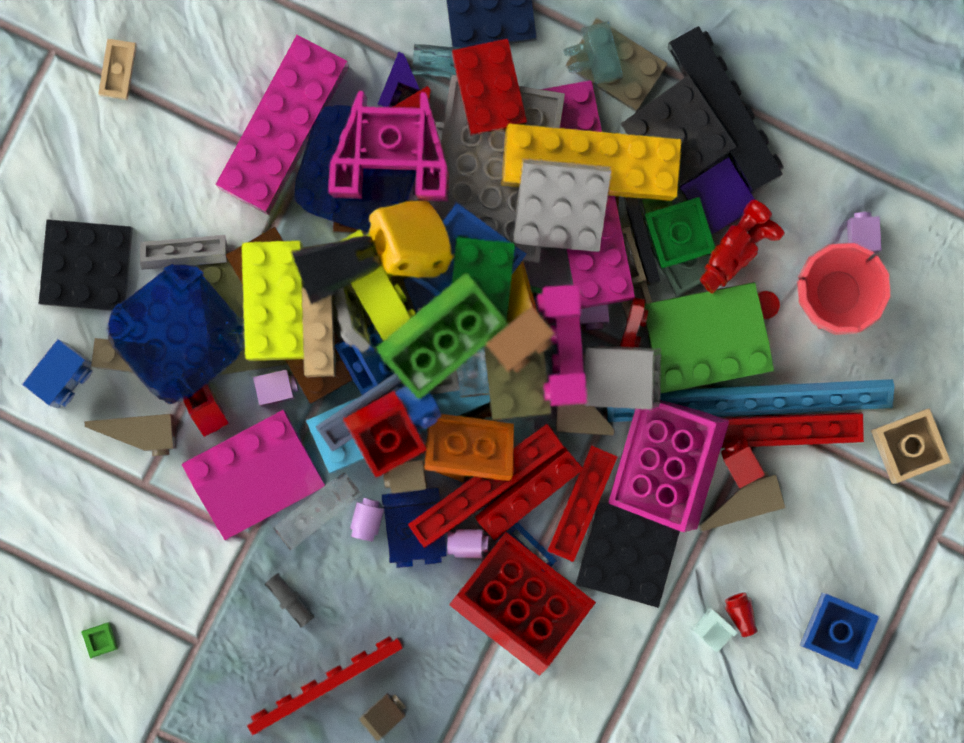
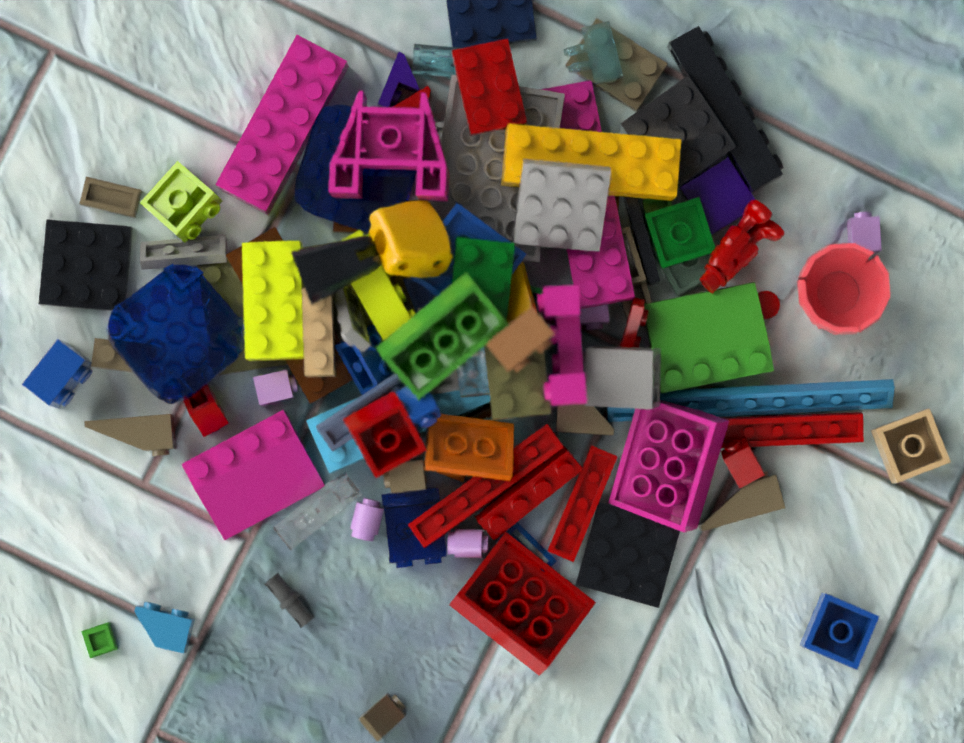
(110, 197): none -> dark tan tile
(117, 69): tan plate -> none
(166, 629): none -> dark azure slope
(182, 202): none -> lime plate
(314, 690): red plate -> none
(714, 630): light aqua panel -> none
(741, 612): red cone -> none

